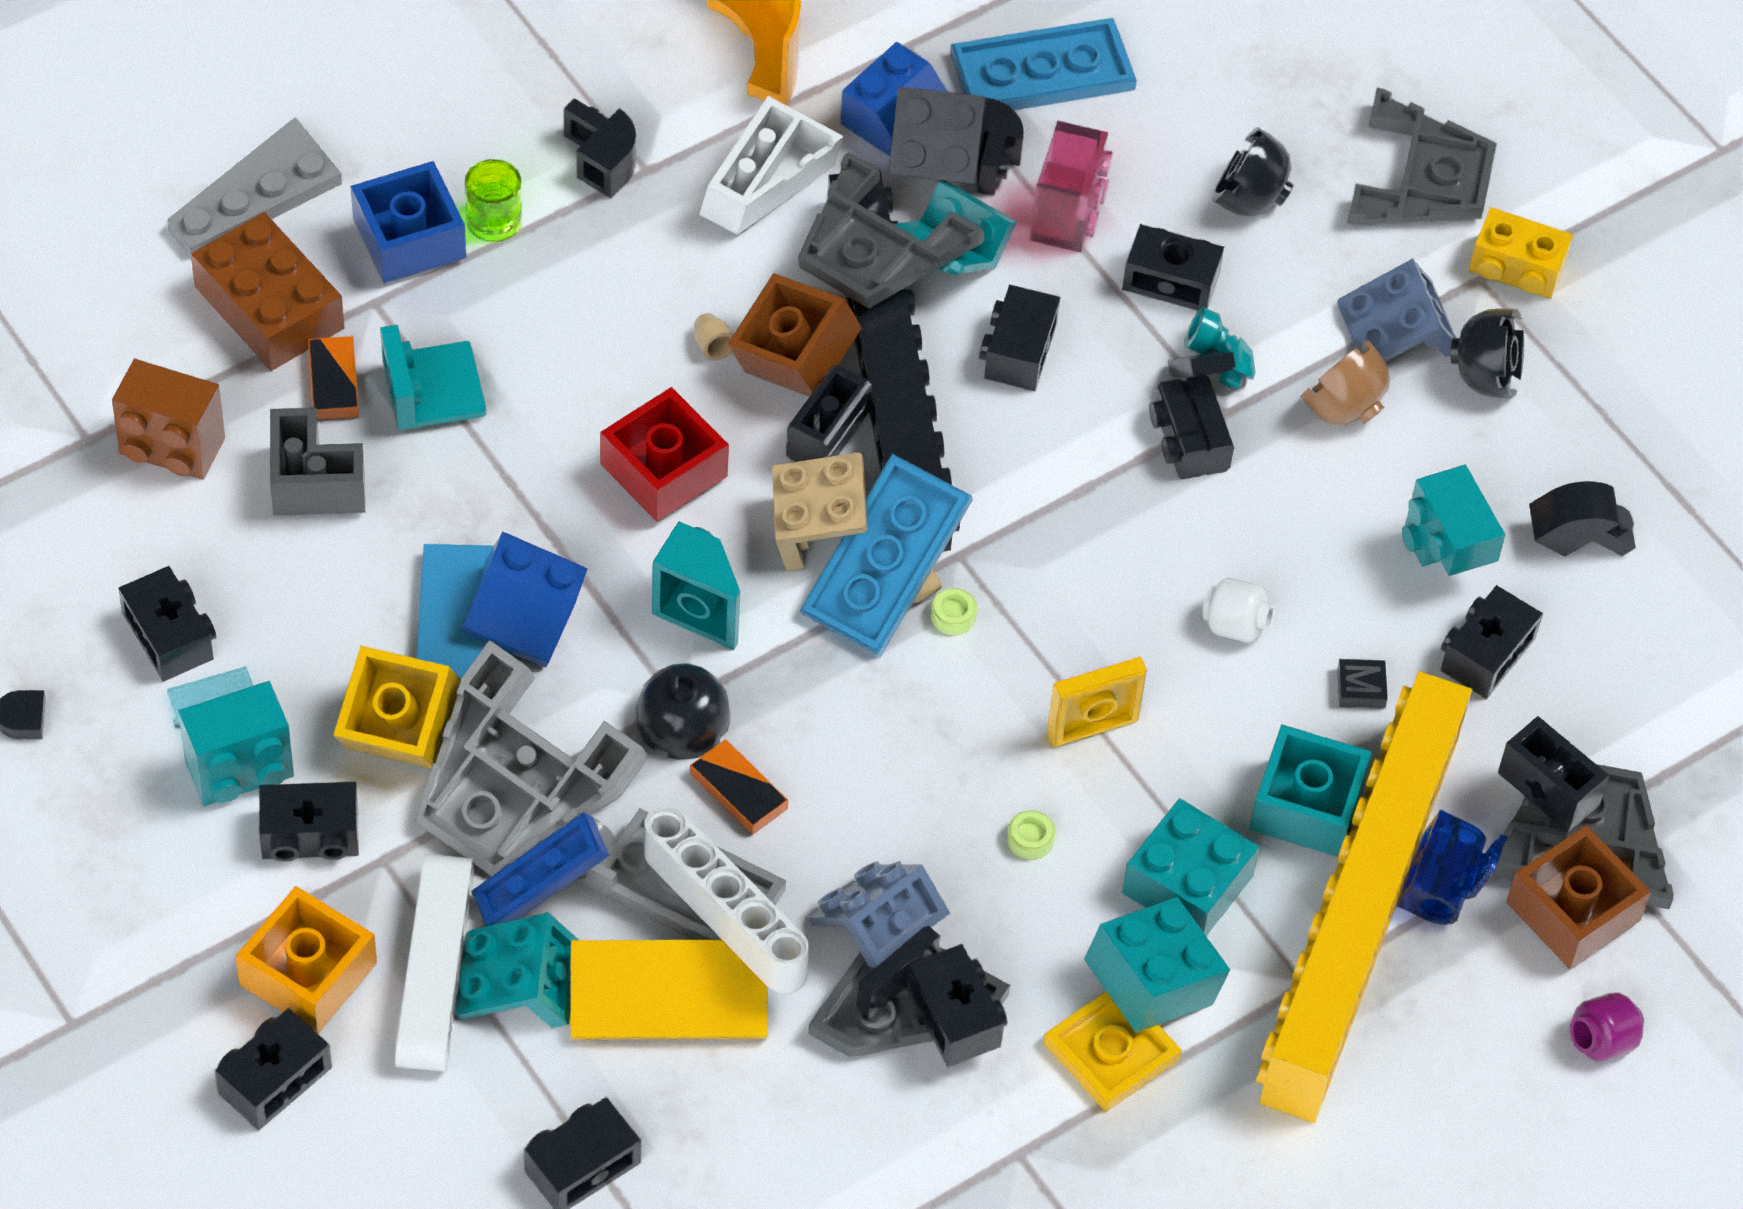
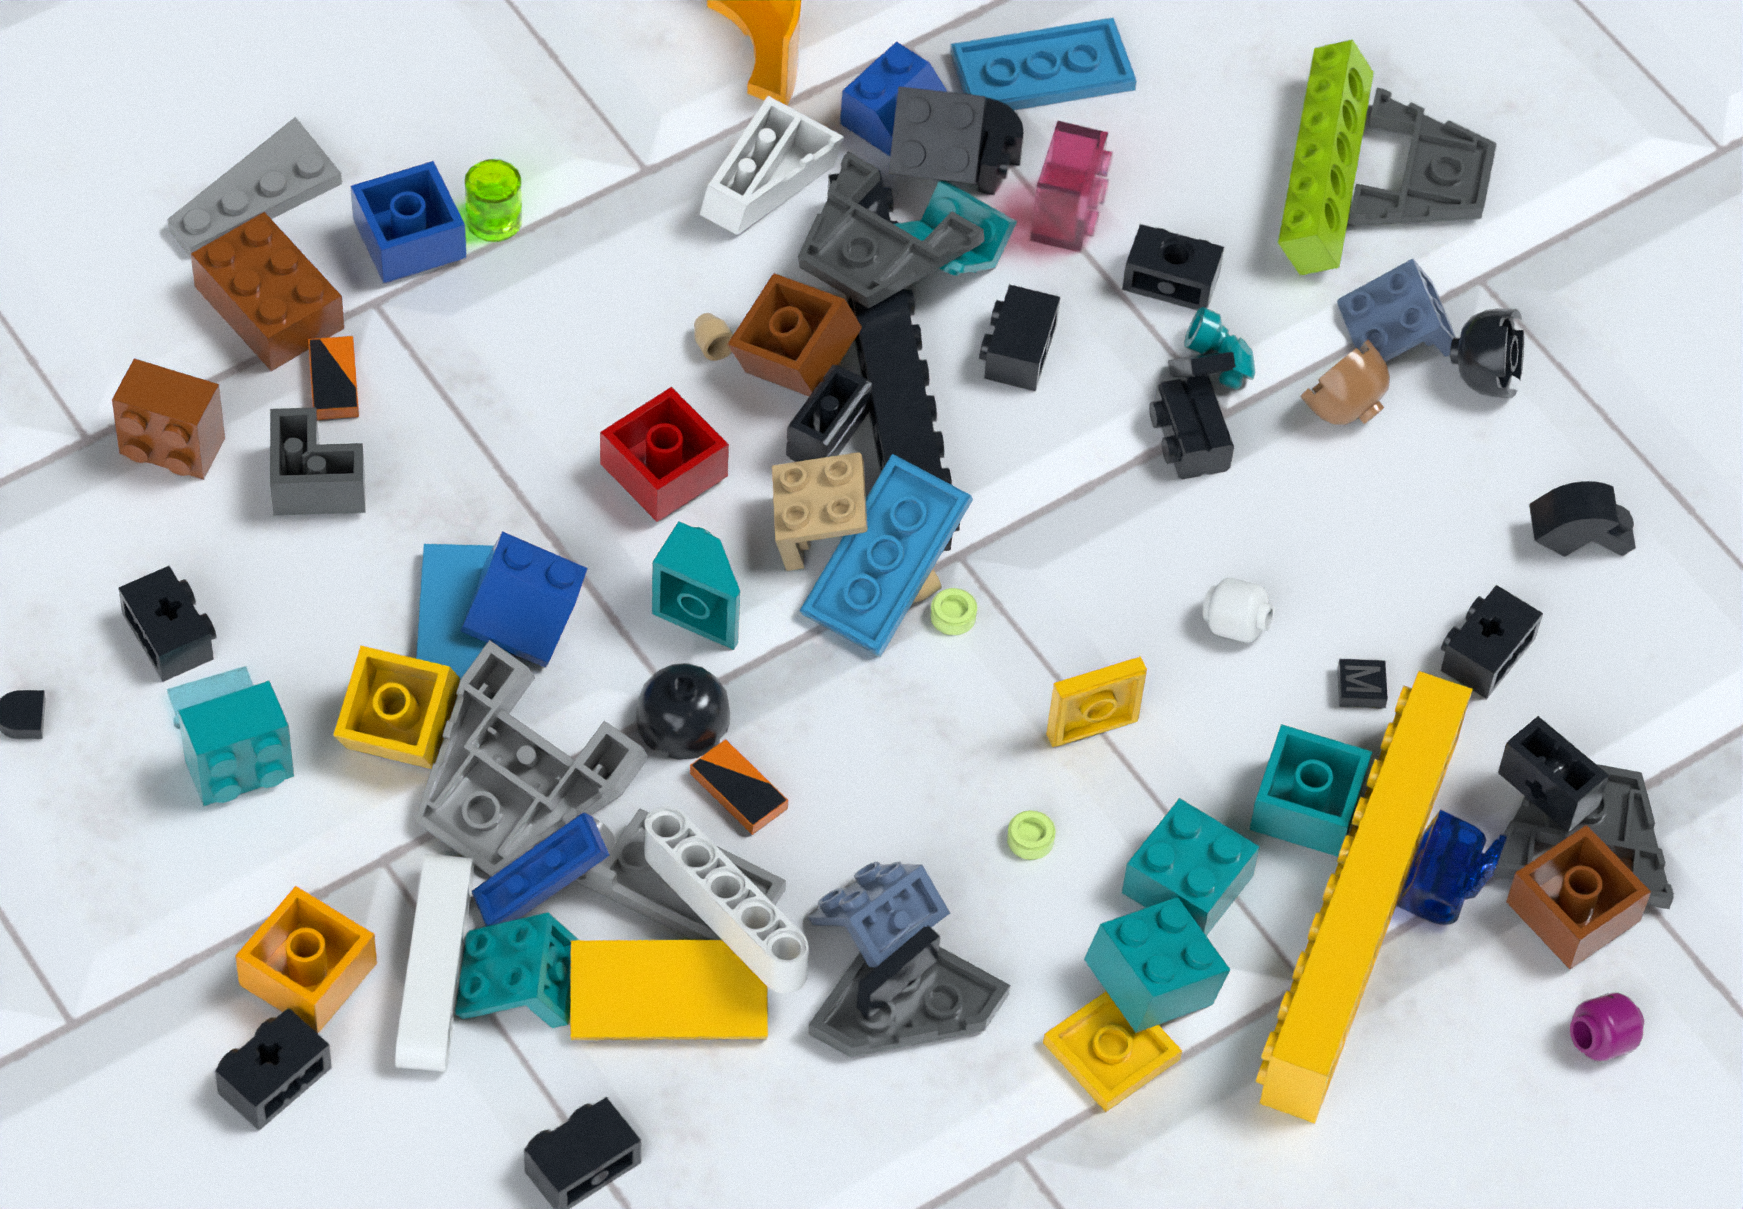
(308, 821): black brick -> none
(430, 382): teal bracket -> none
(606, 146): black brick -> none
(956, 1004): black brick -> none
(1255, 176): black cylinder -> none
(1326, 158): none -> lime brick
(1452, 522): teal brick -> none
(1520, 253): yellow brick -> none

